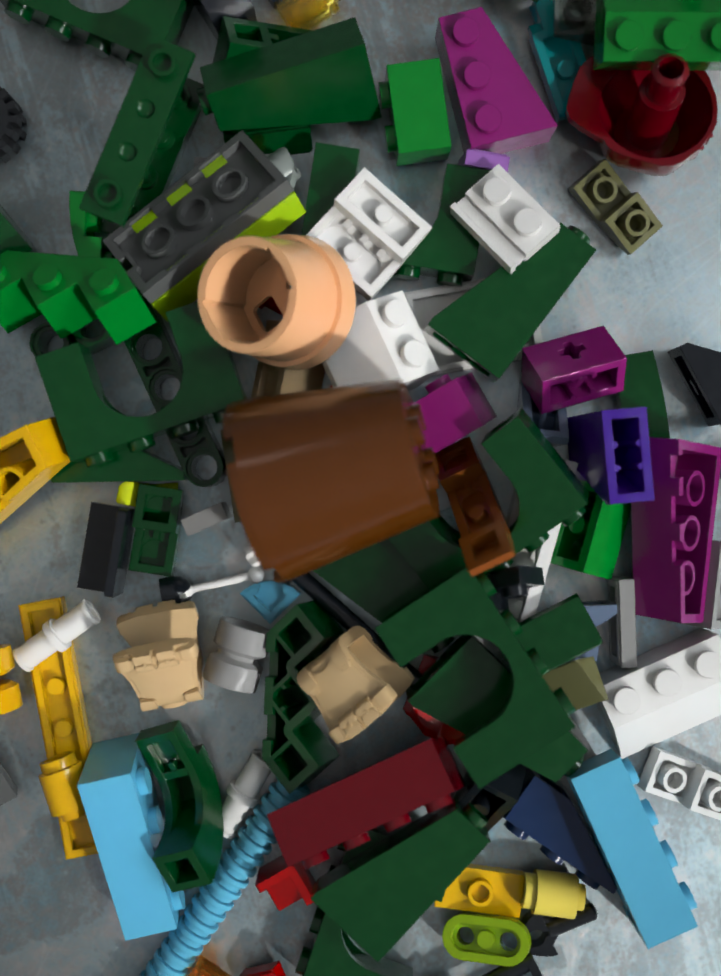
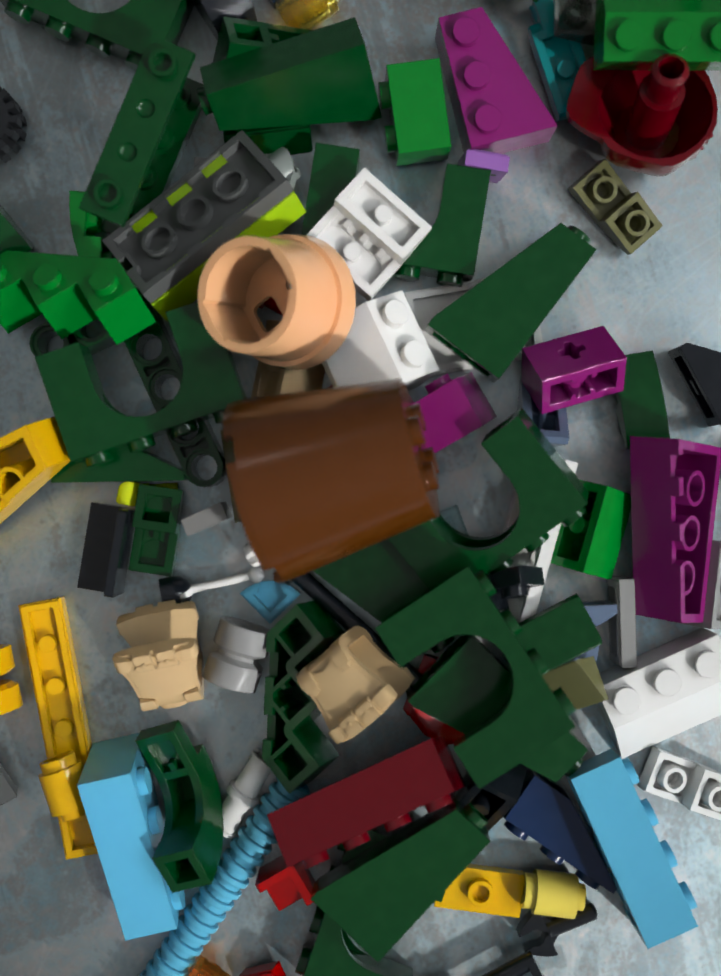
(56, 635): white pin -> none
(475, 506): dark orange slope -> none
(487, 942): lime plate -> none
(505, 219): white plate -> none
(613, 453): dark purple slope -> none

